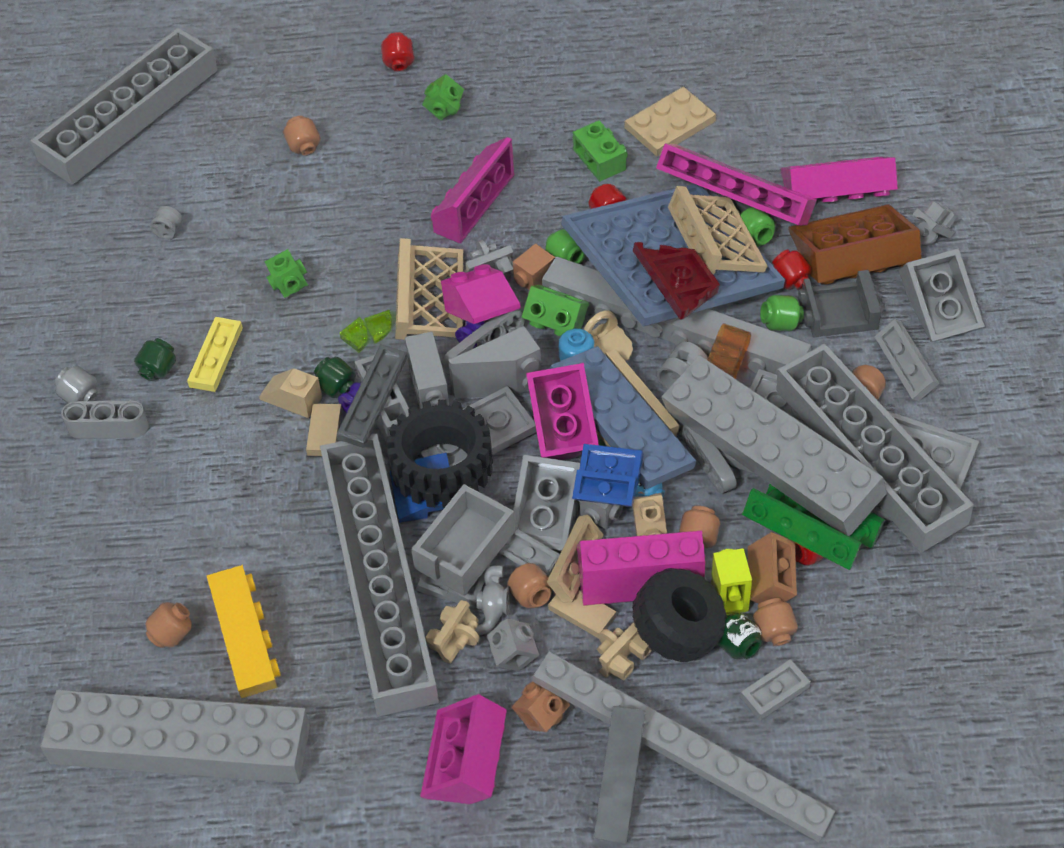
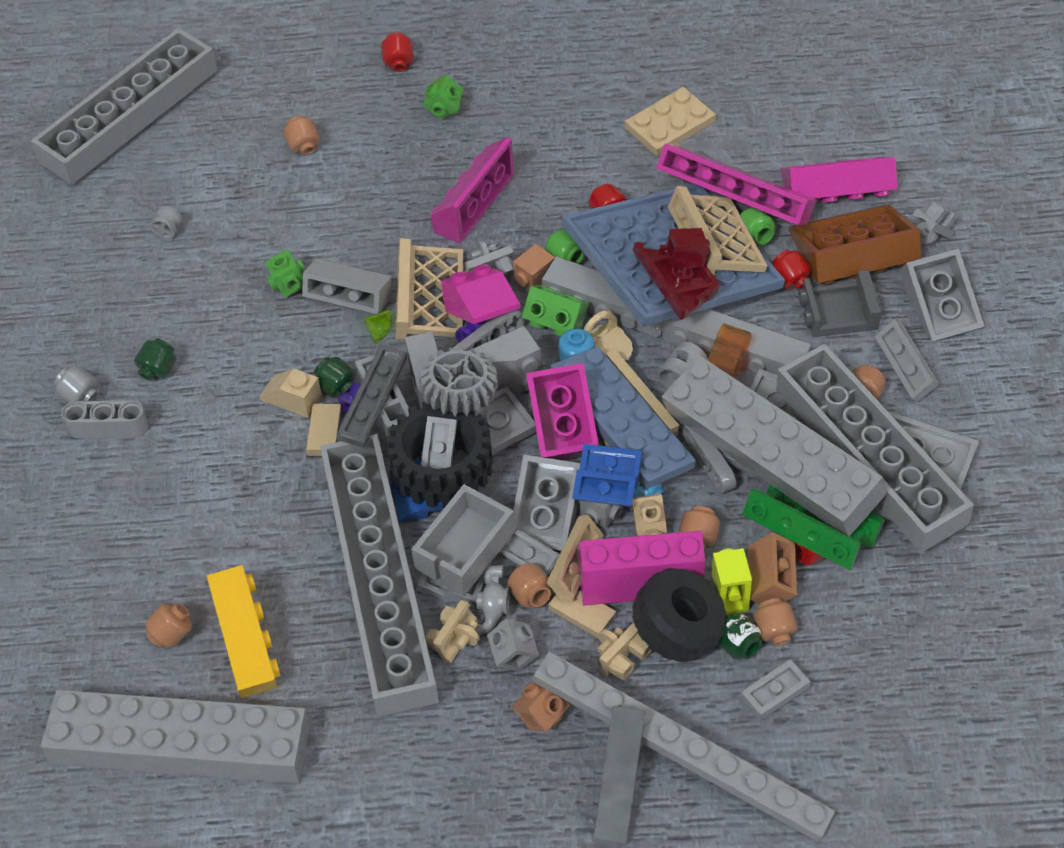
(215, 354): light yellow plate -> none
(346, 286): none -> light grey brick
(355, 335): clear neon green tile -> none
(439, 442): none -> light grey plate
(458, 381): none -> light grey gear
(464, 751): dark pink slope -> none
(599, 150): bright green brick -> none
(687, 248): none -> dark red brick
(781, 313): bright green head -> none

